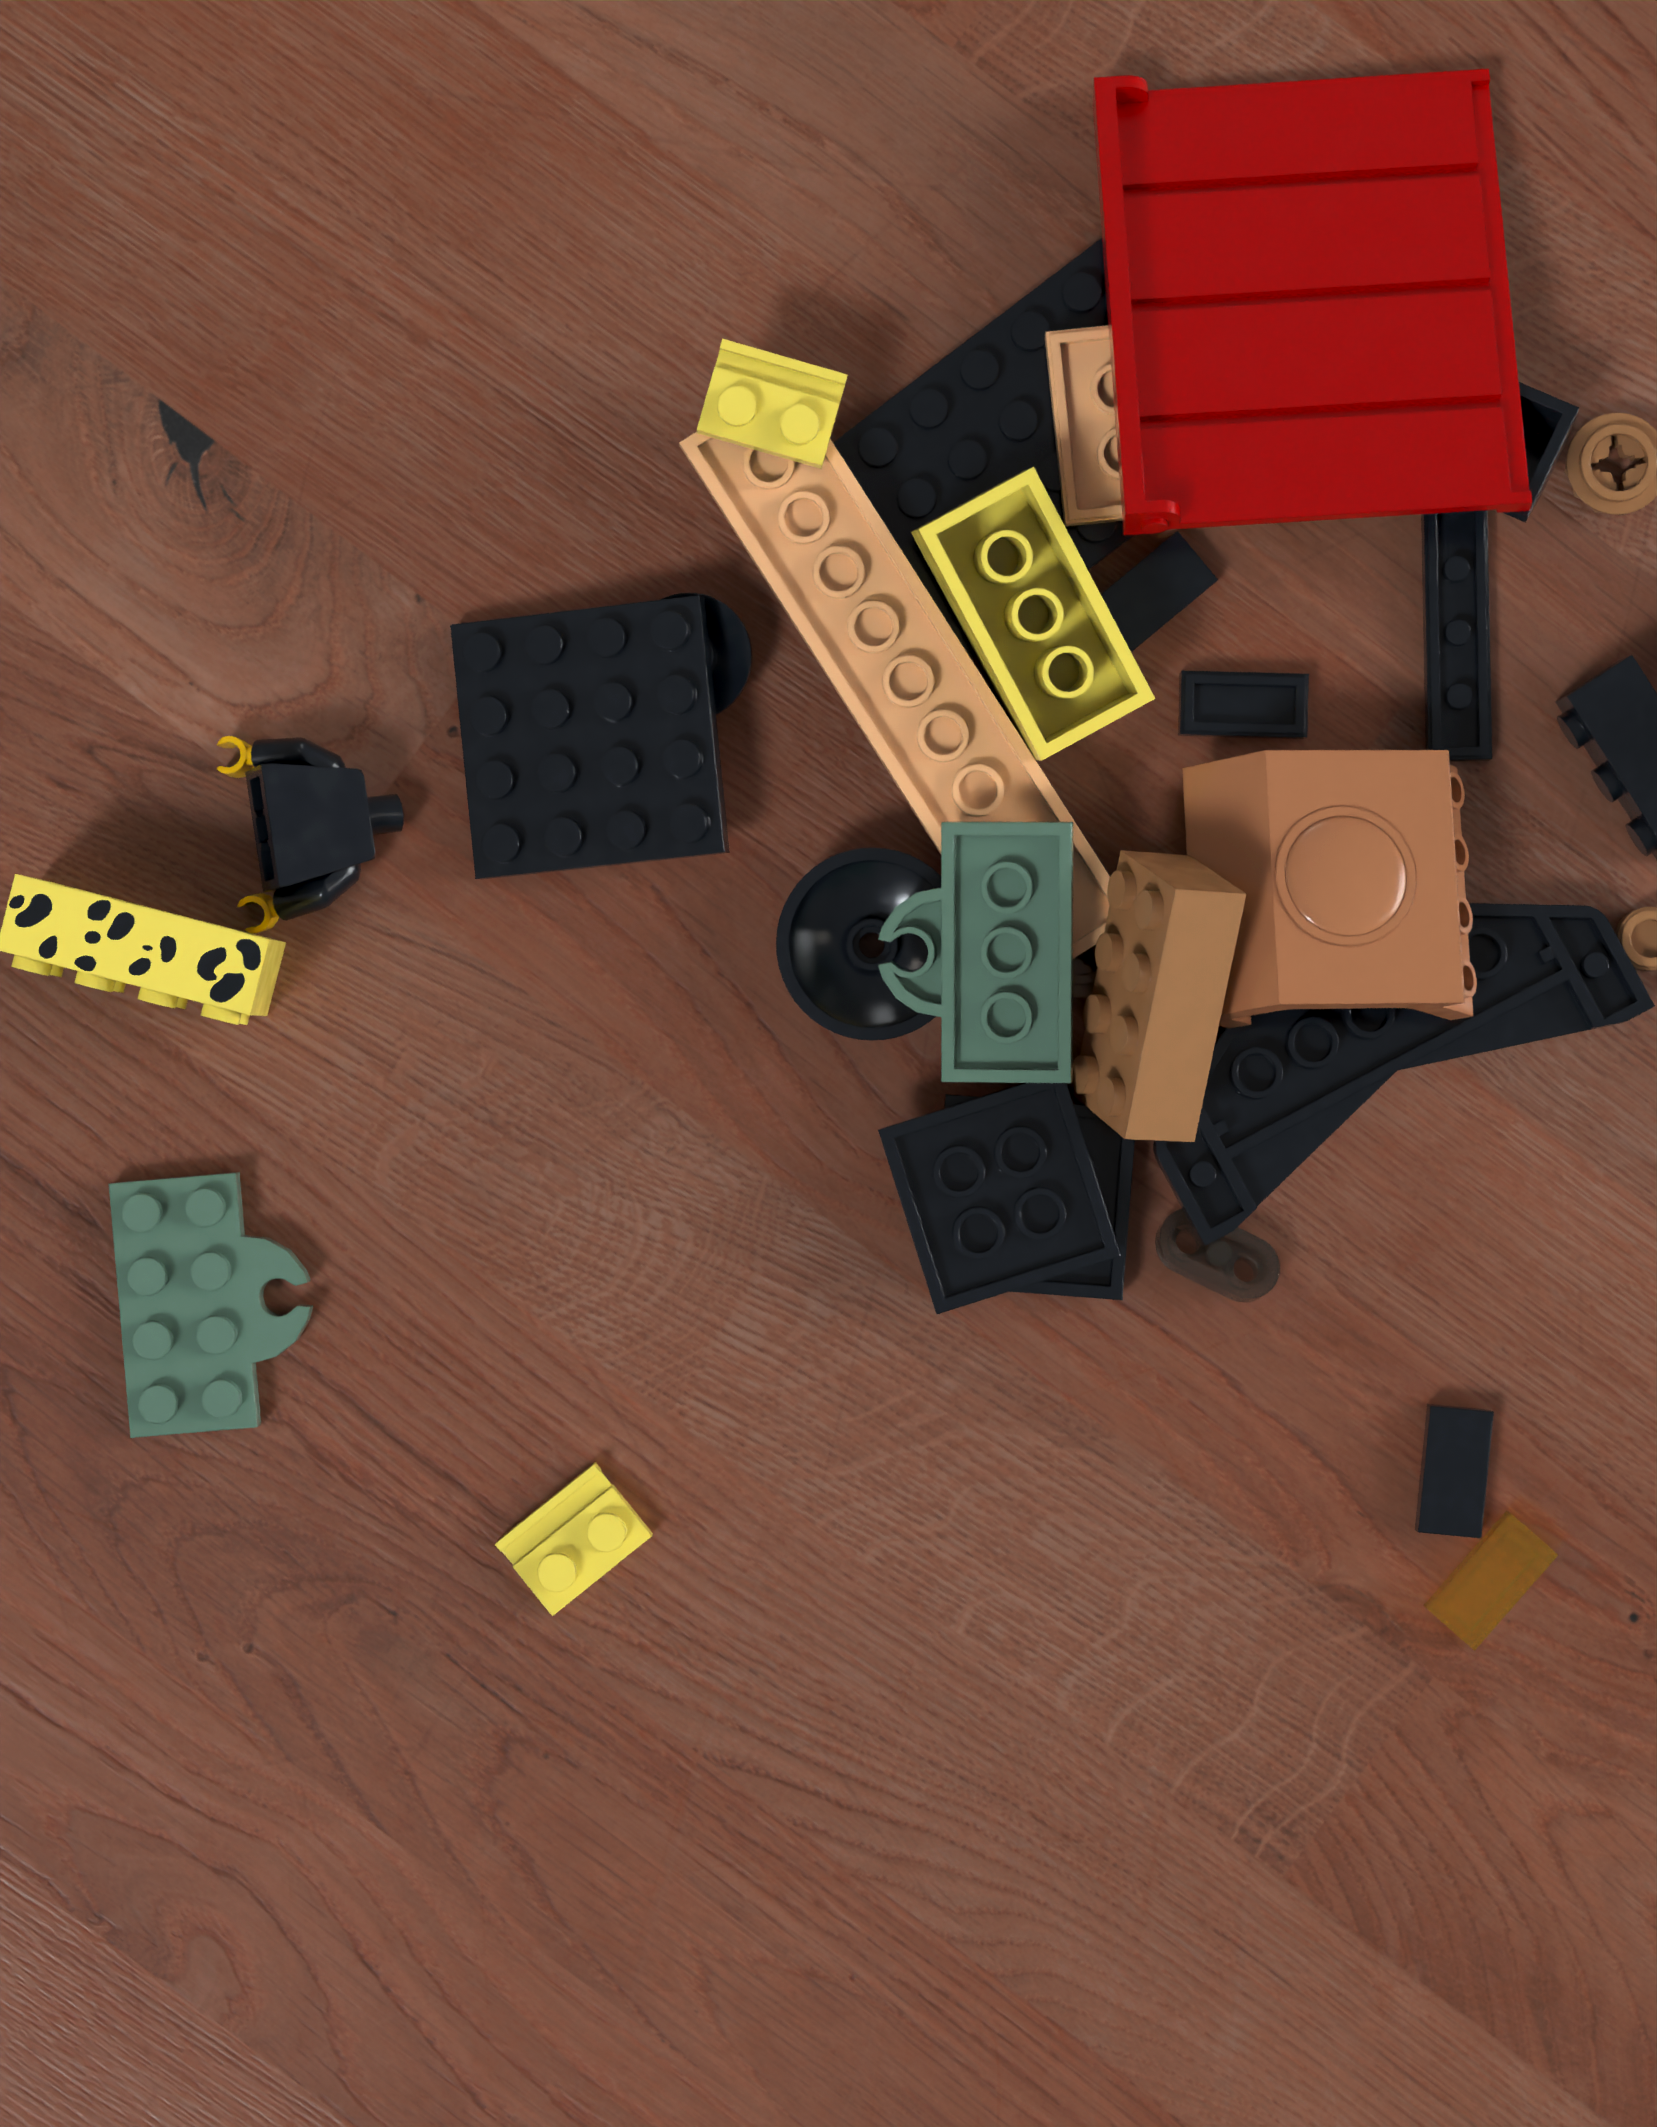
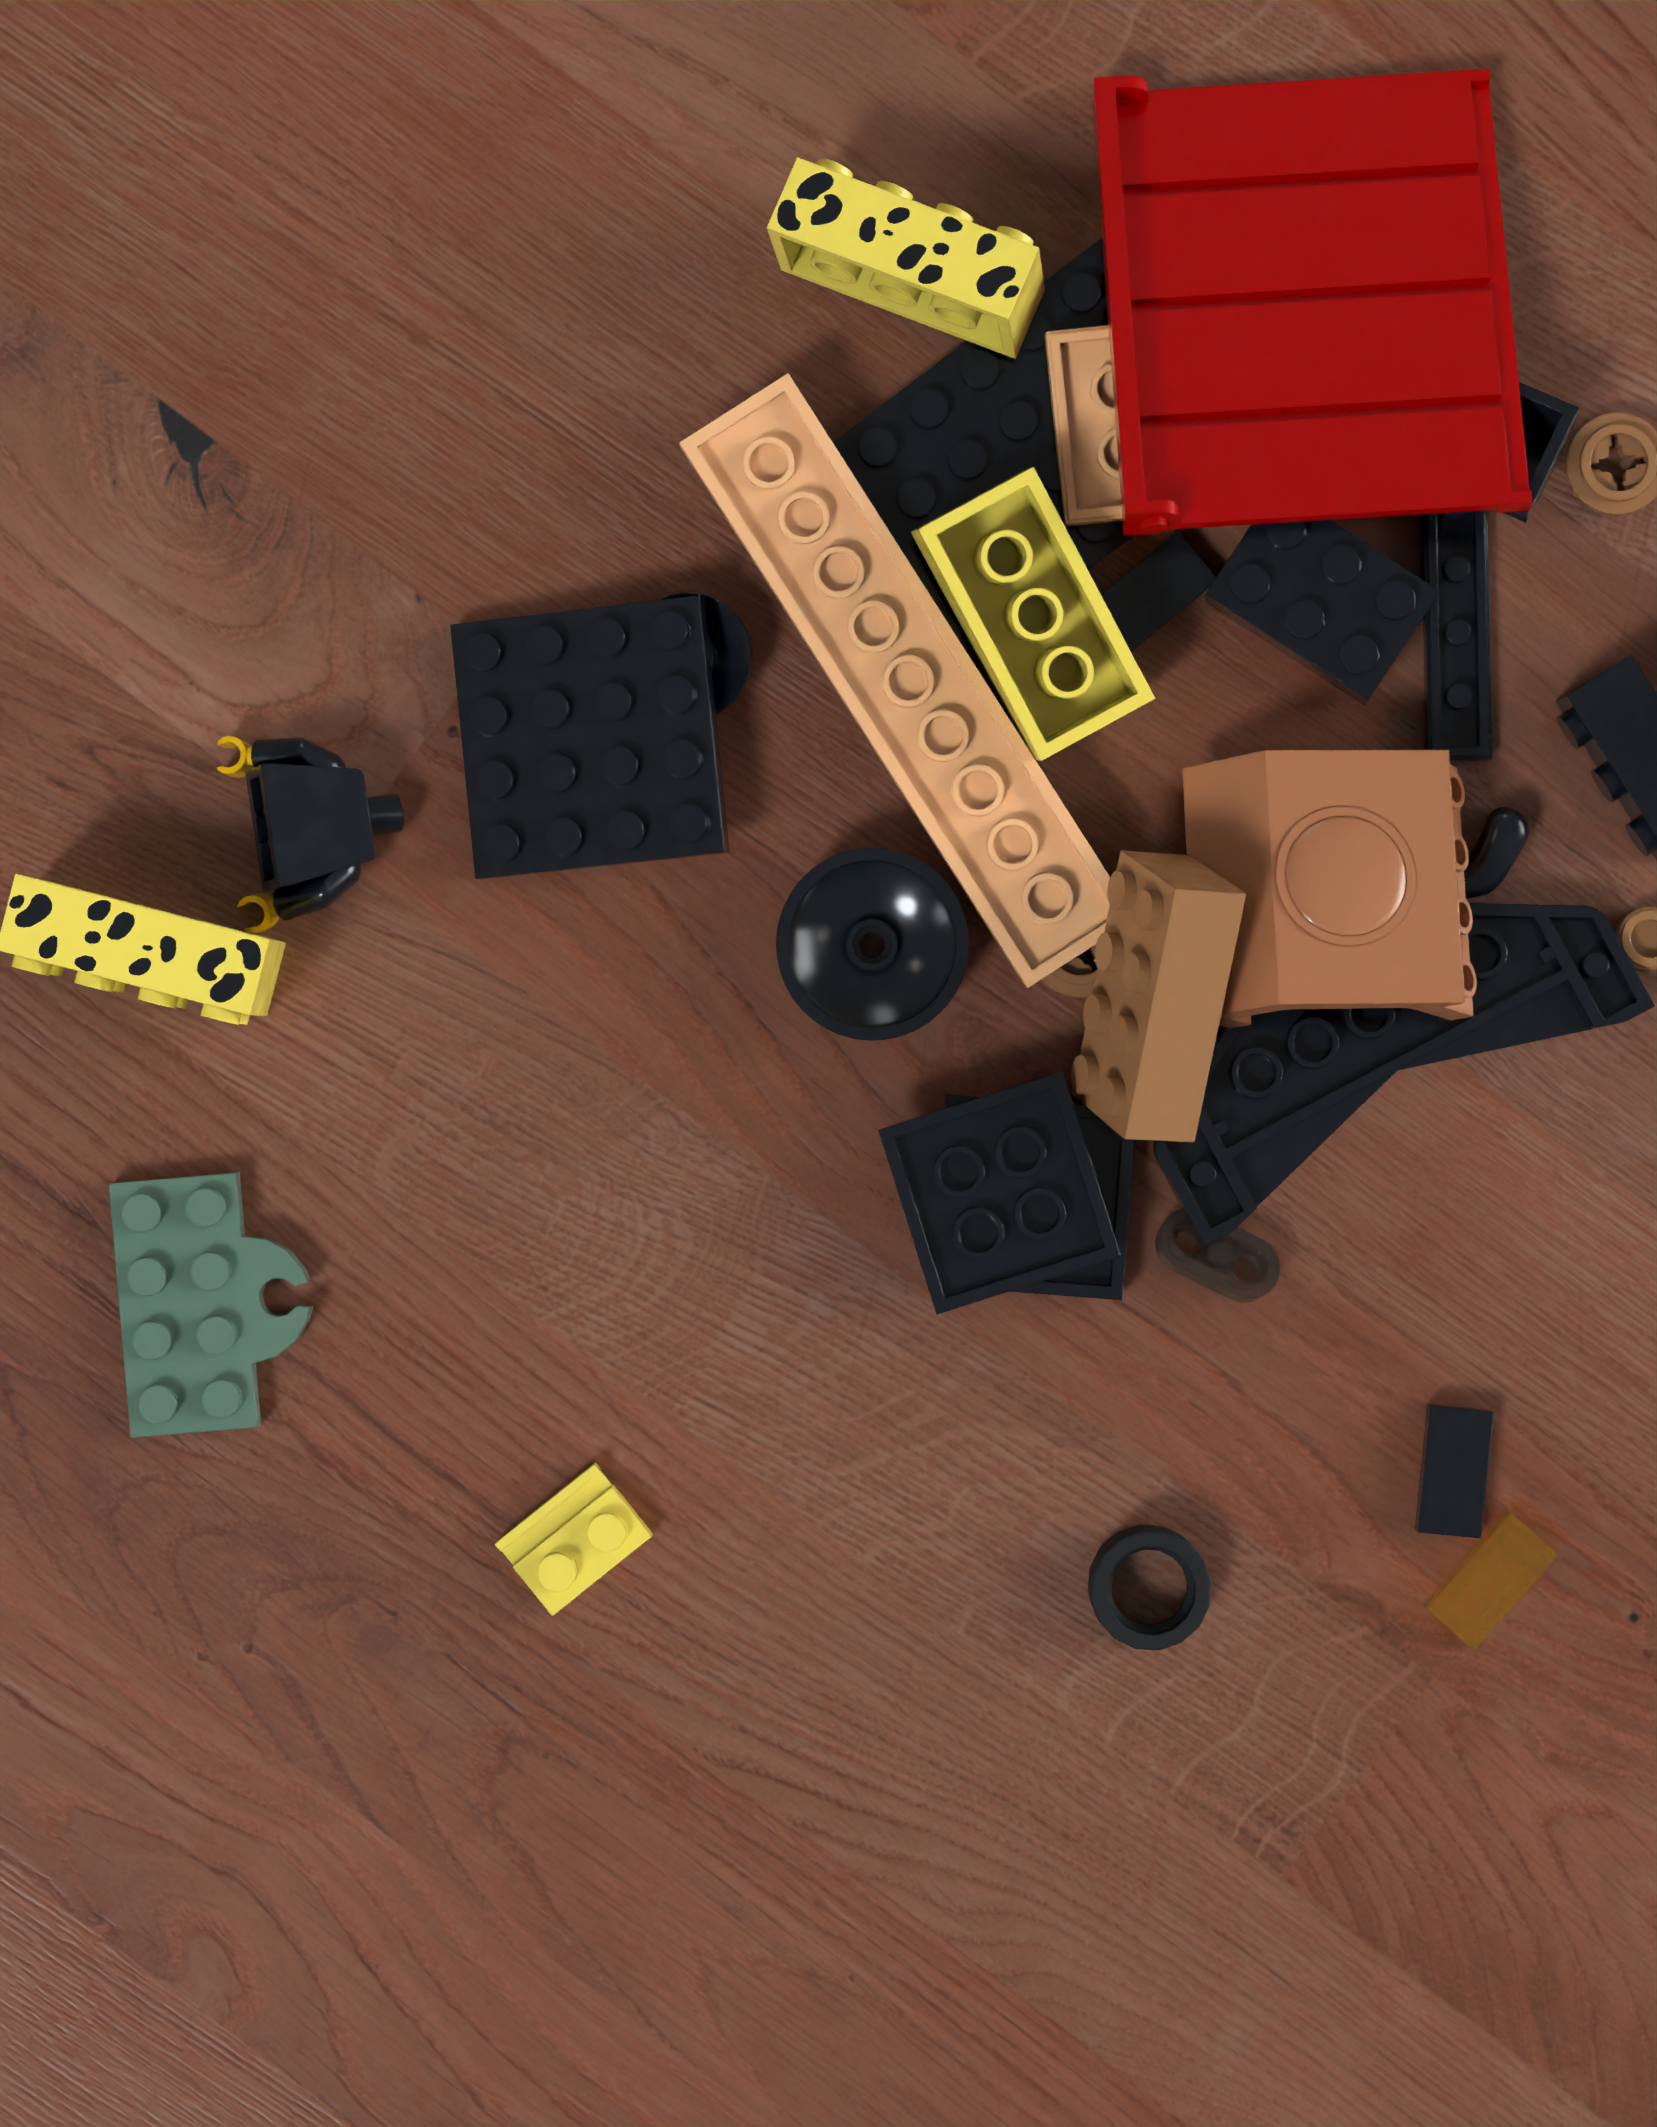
(772, 403): light yellow plate -> none
(907, 255): none -> light yellow brick
(995, 952): sand green plate -> none
(1165, 1633): none -> black tyre
(1243, 704): black tile -> none
(1323, 600): none -> black brick
(1495, 851): none -> black arm

